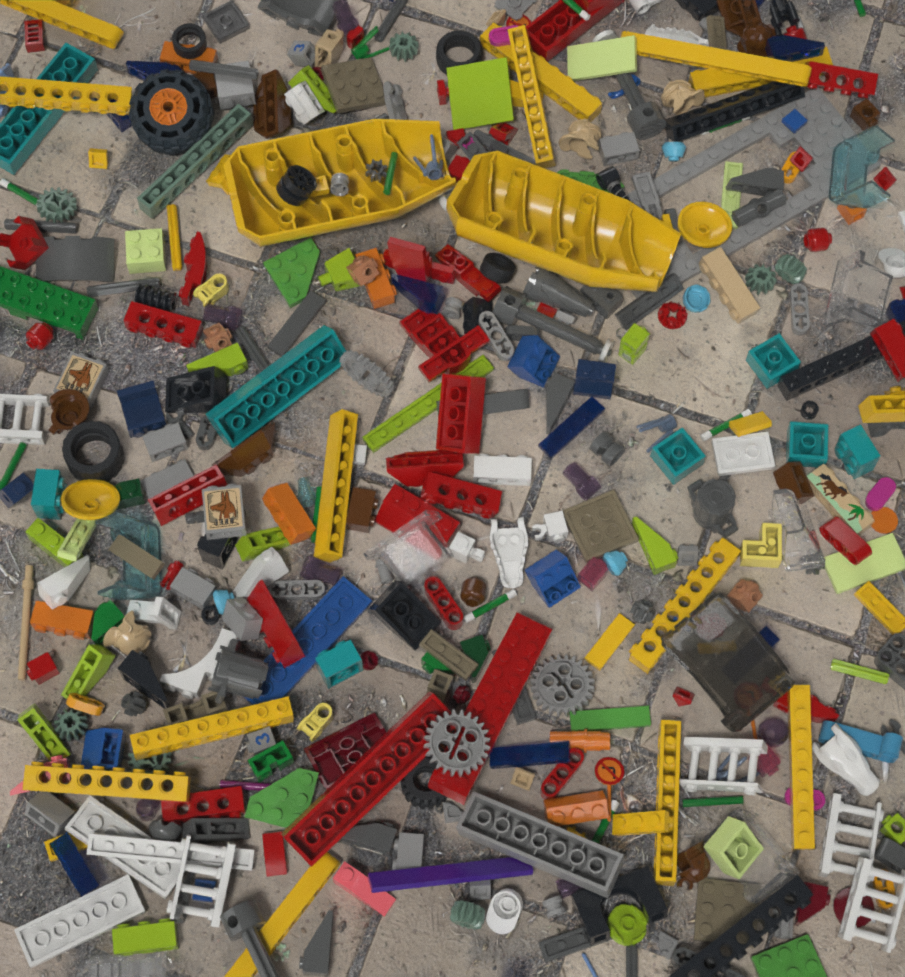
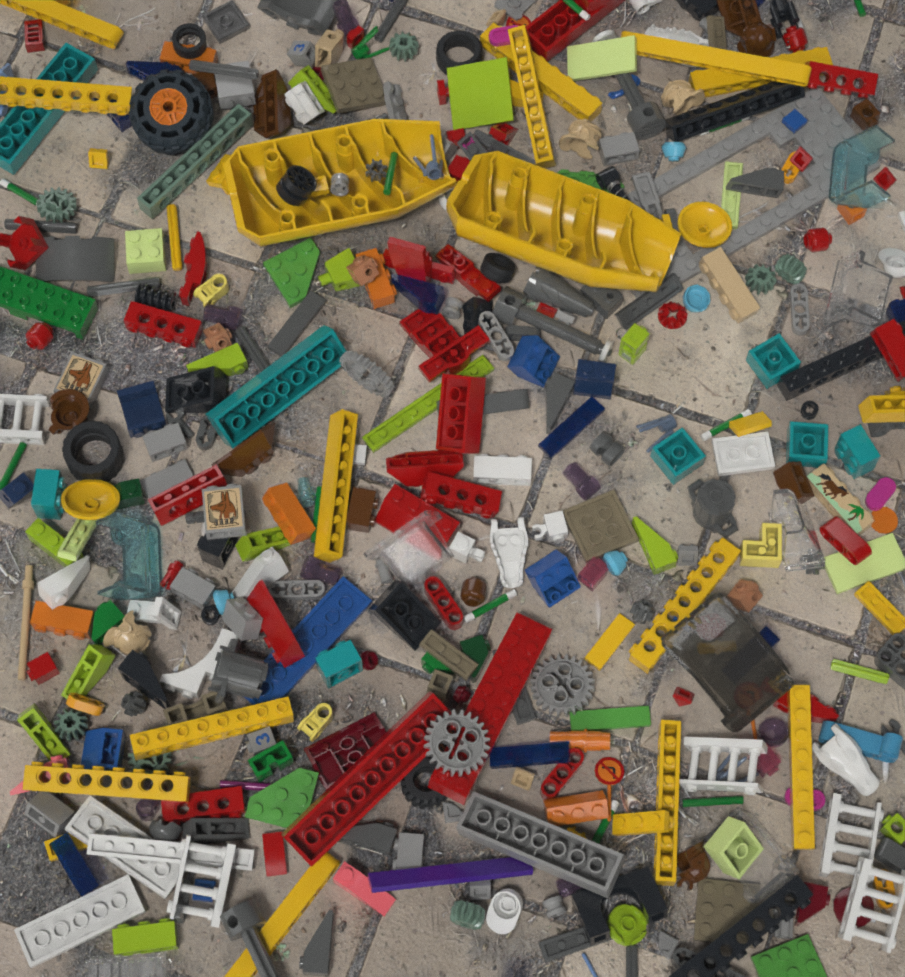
(136, 556): dark tan tile -> none
(749, 211): dark grey piece -> none
(793, 48): clear blue slope -> none

